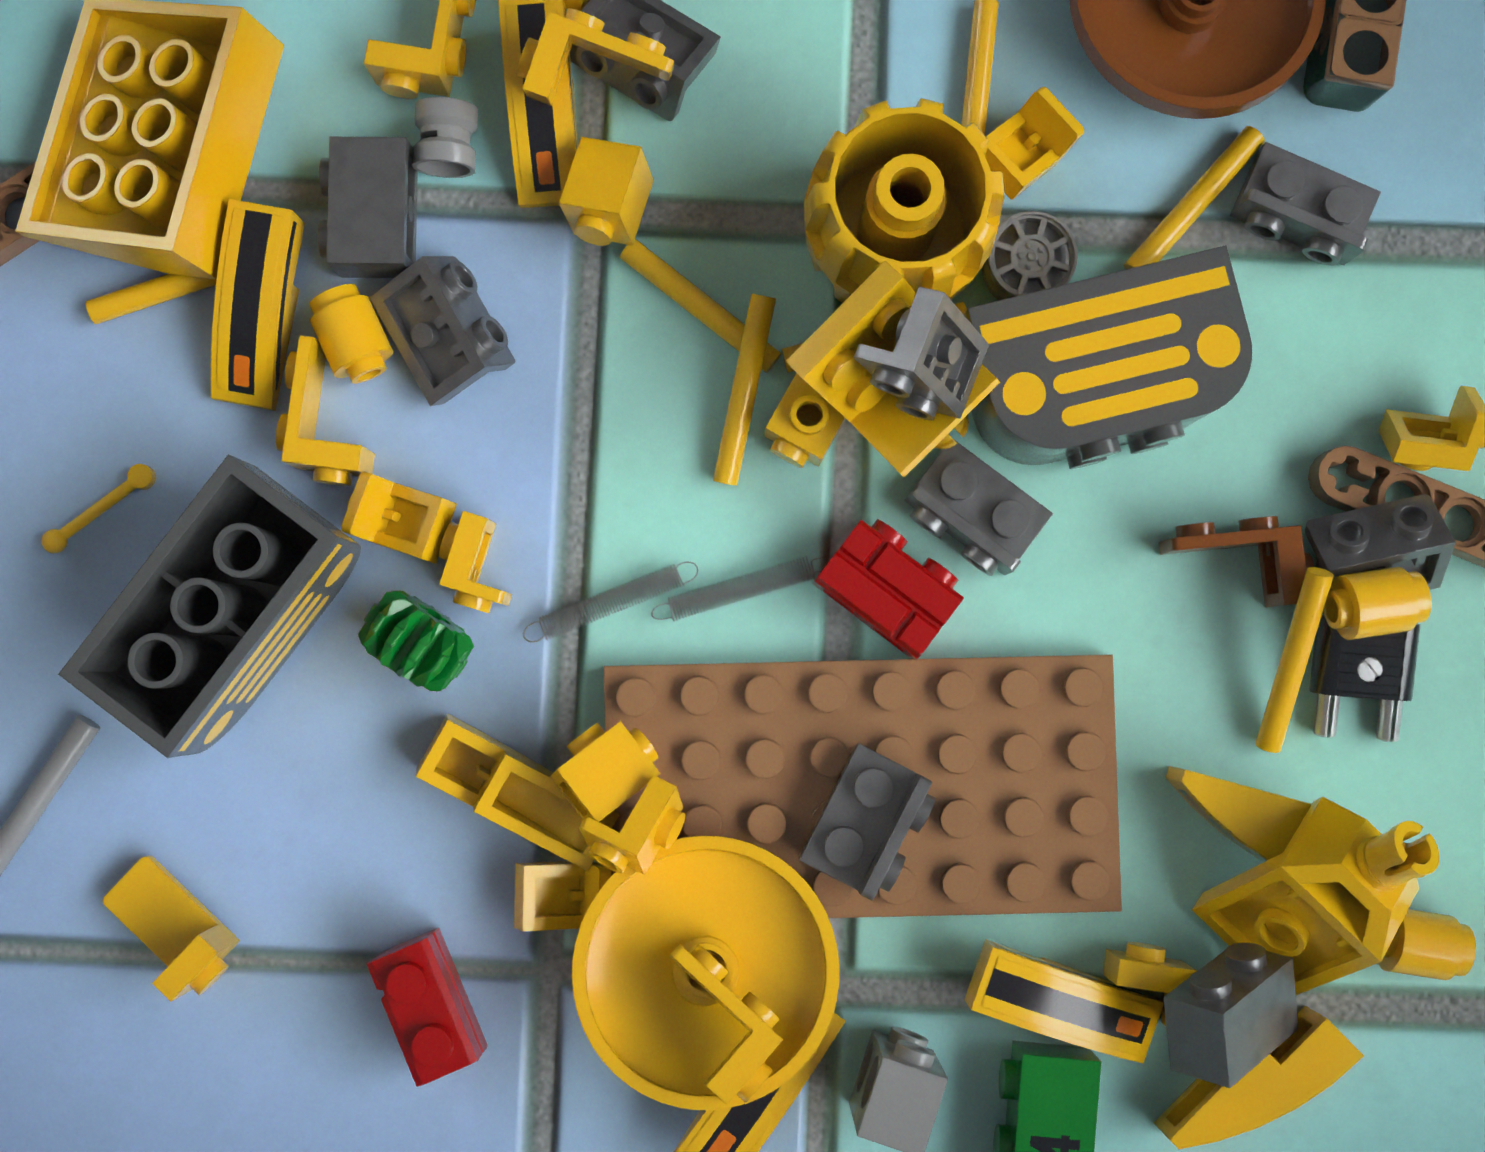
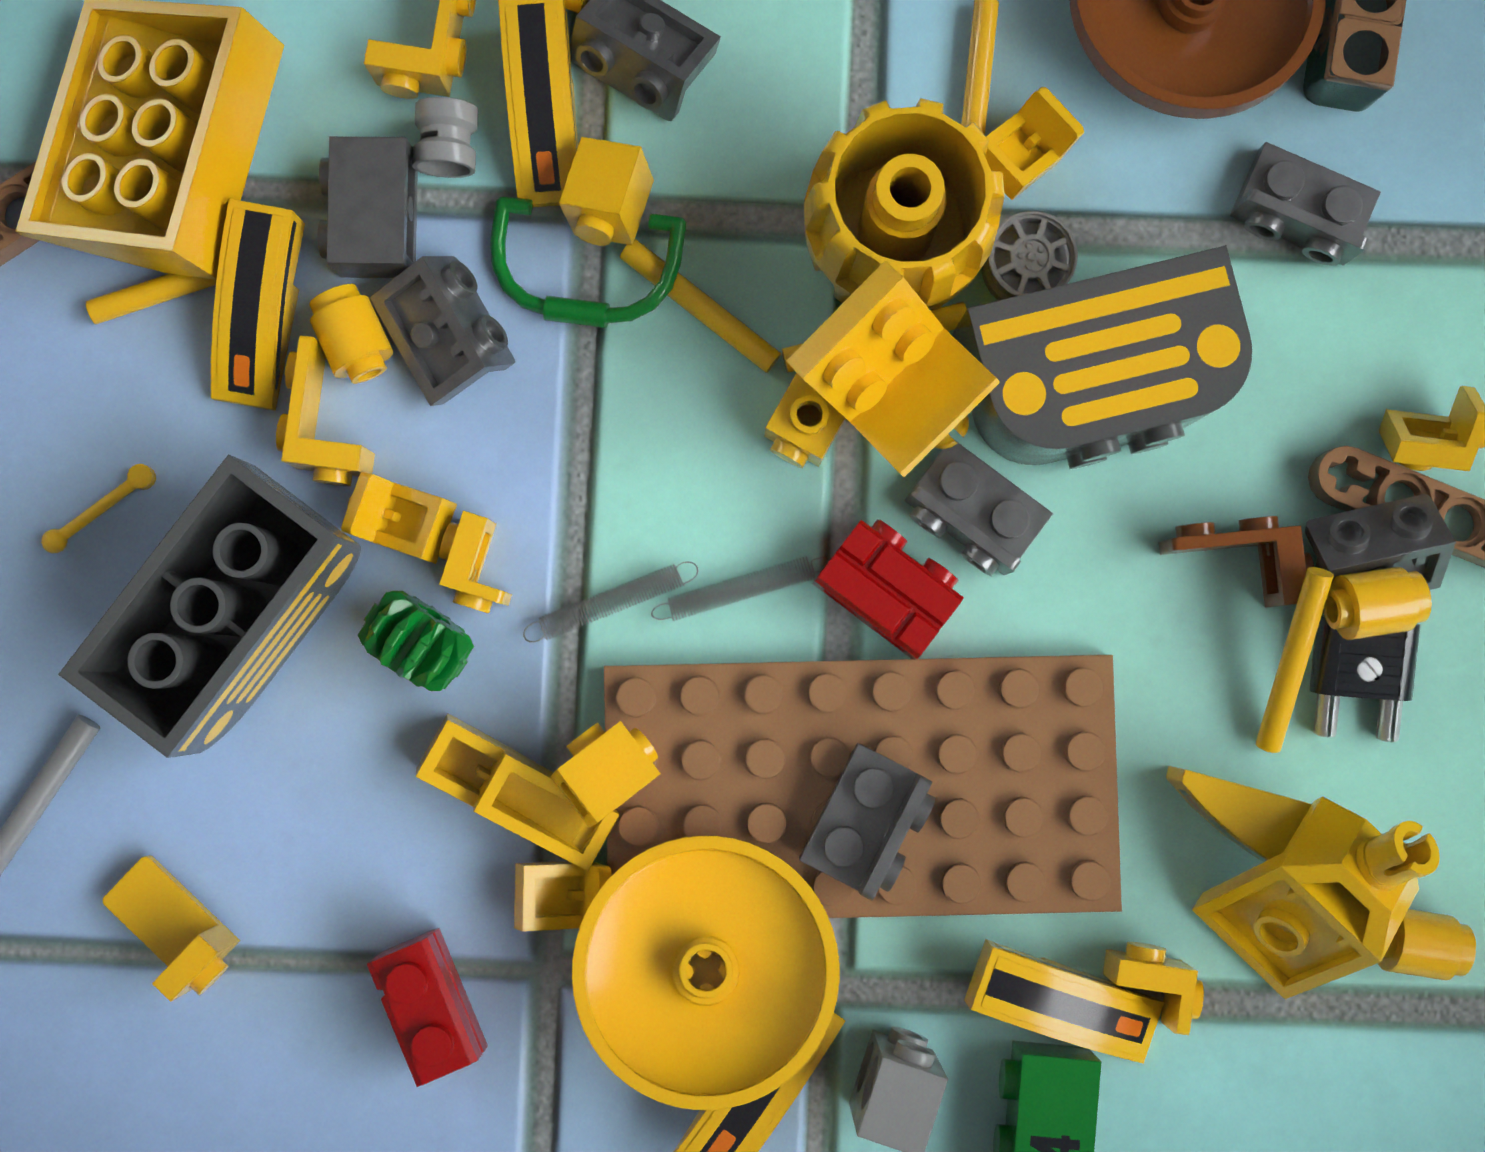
(545, 60): yellow bracket -> none
(576, 310): none -> green piece
(651, 825): yellow bracket -> none
(744, 389): yellow bar -> none
(744, 1067): yellow bracket -> none
(932, 358): flat silver bracket -> none
(1197, 198): yellow bar -> none
(1231, 1014): flat silver brick -> none
(1279, 1084): yellow slope -> none

